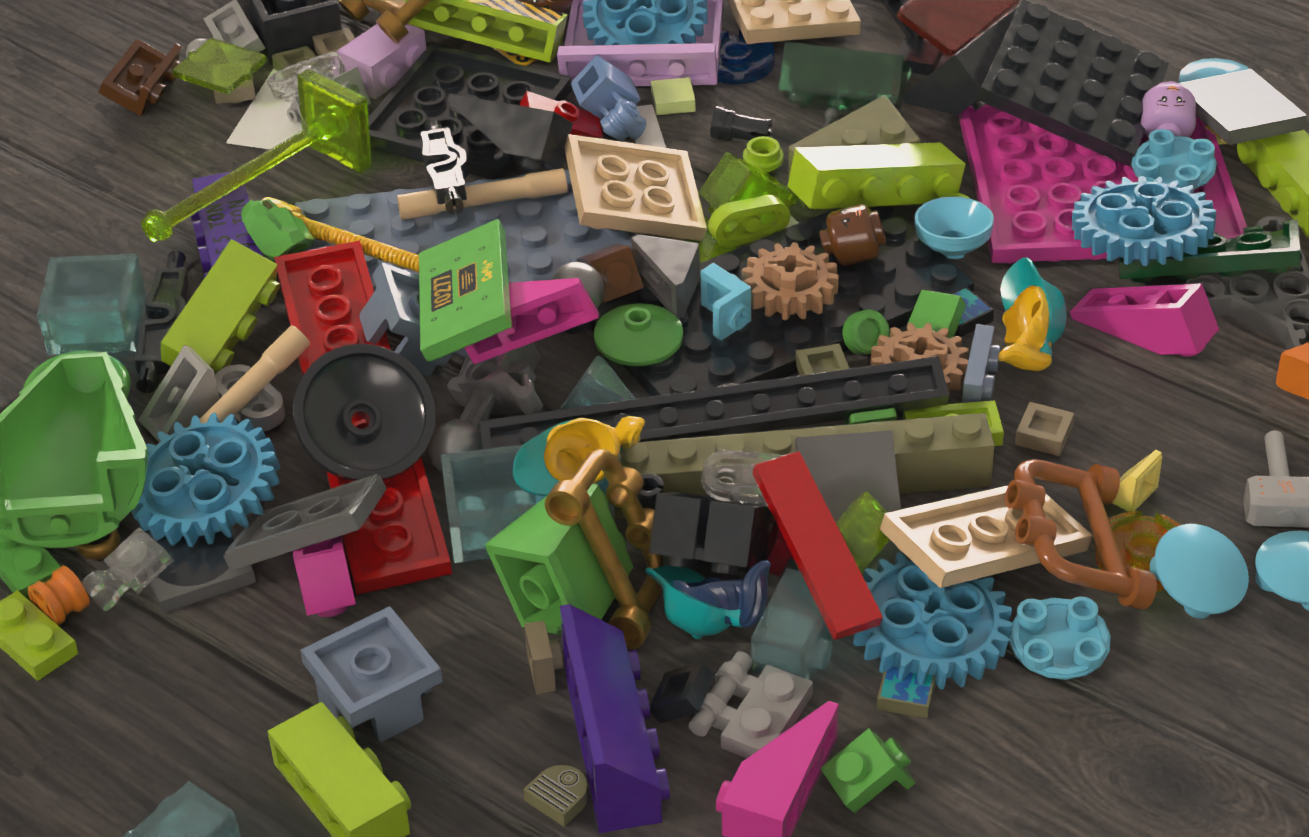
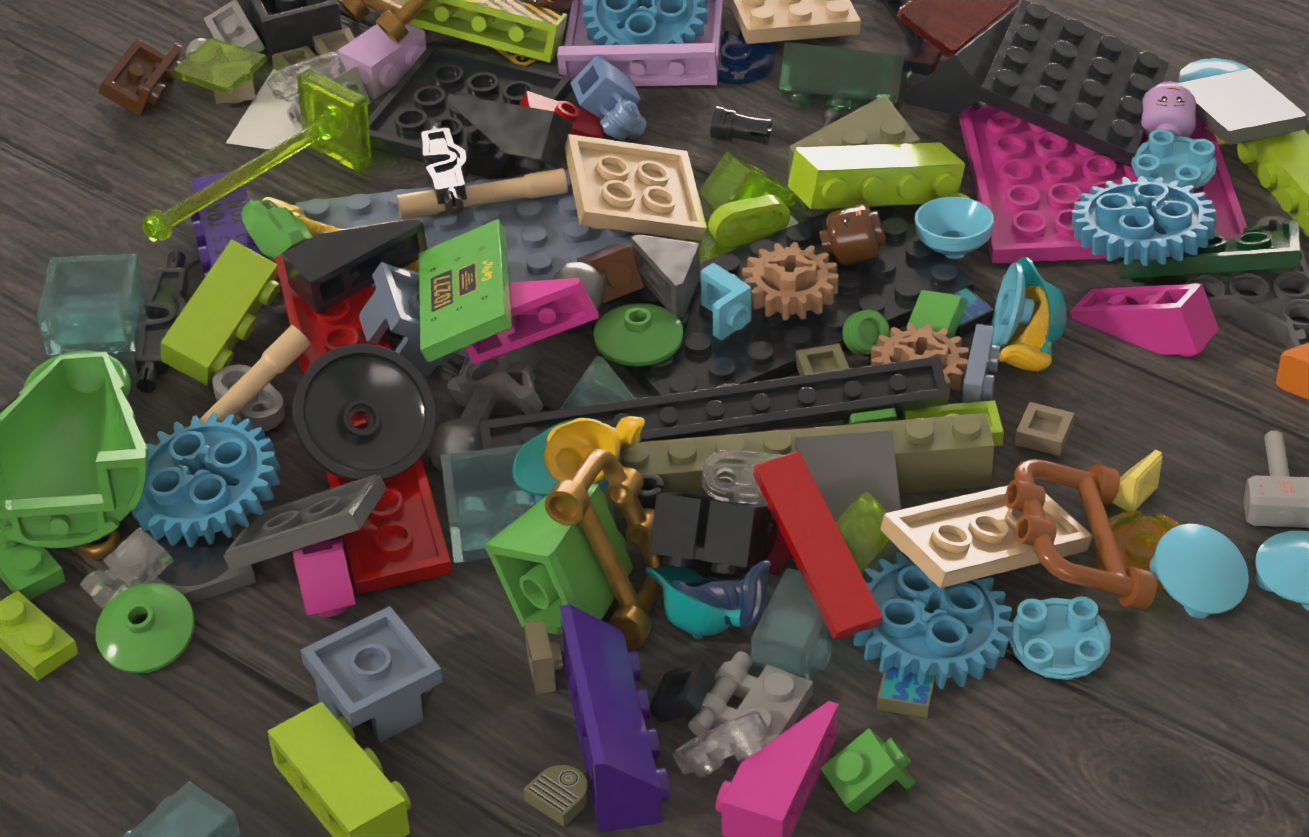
(59, 595): orange wheel -> none
(153, 642): none -> bright green dish
(183, 393): light grey slope -> none
(343, 260): none -> black slope
(652, 135): white sticker -> none
(673, 96): yellowish green tile -> none
(708, 750): none -> clear plate
(764, 153): lime plate -> none
(1011, 306): none -> medium azure dish

